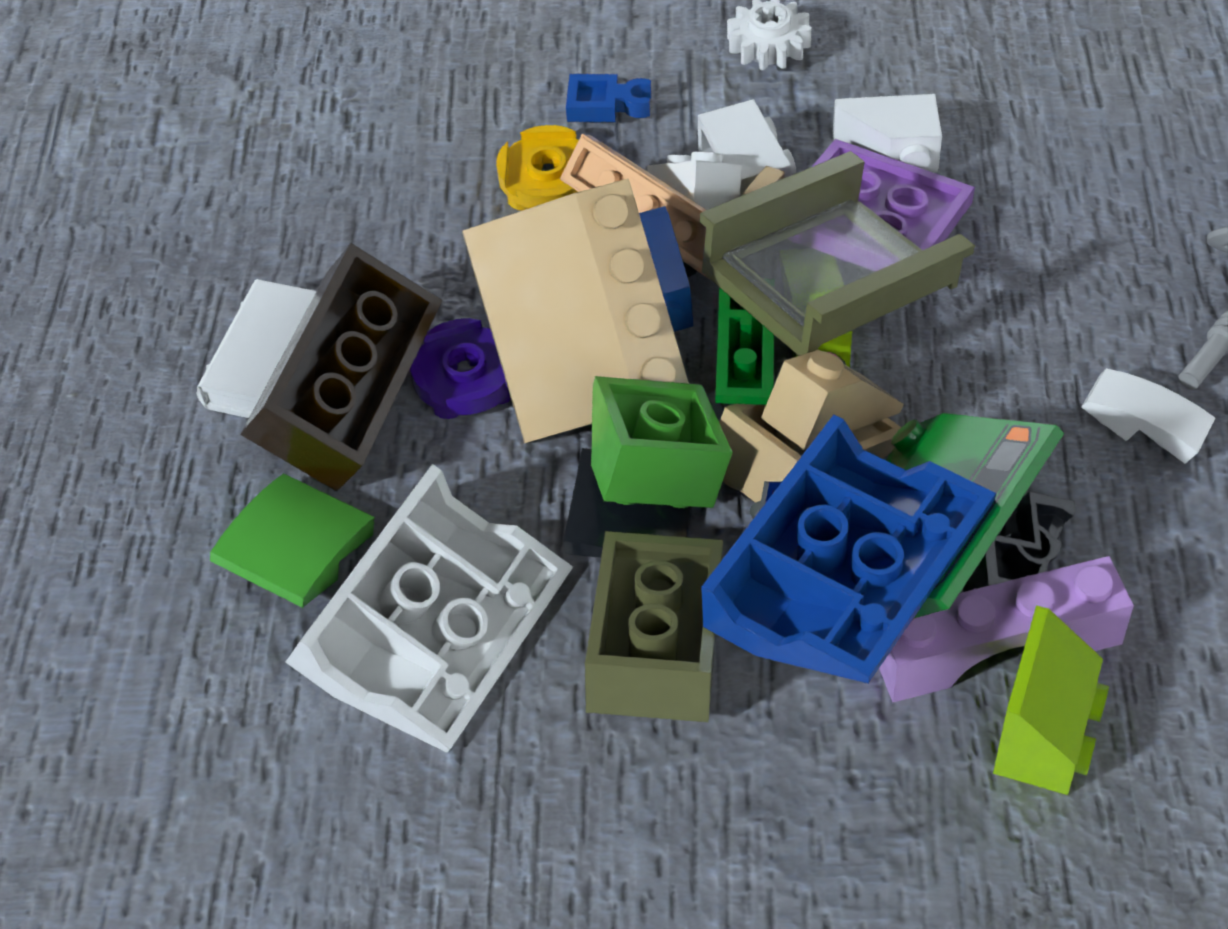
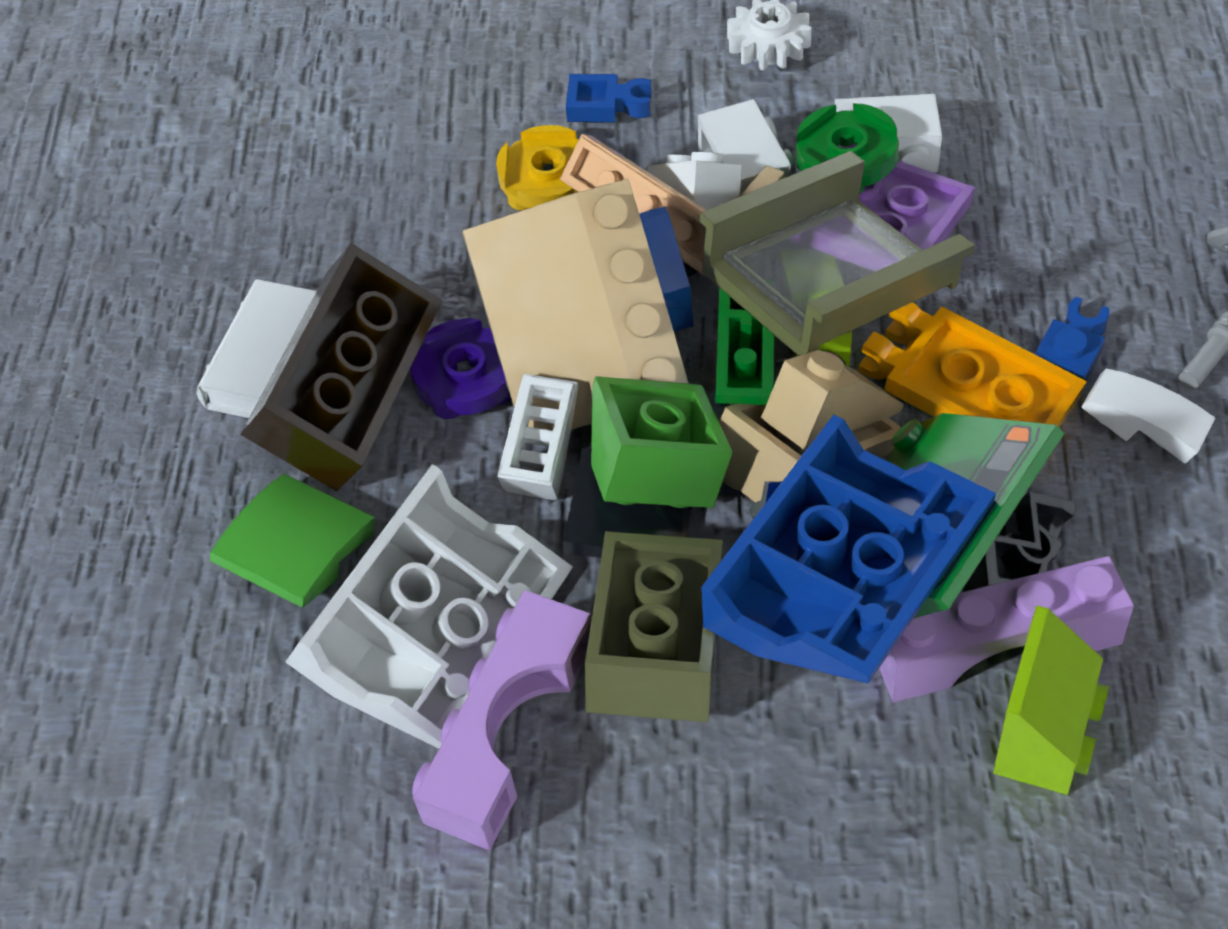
(528, 482): none -> white slope
(535, 654): none -> lavender arch
(865, 126): none -> green plate
(966, 370): none -> light orange tile
(1076, 342): none -> blue plate

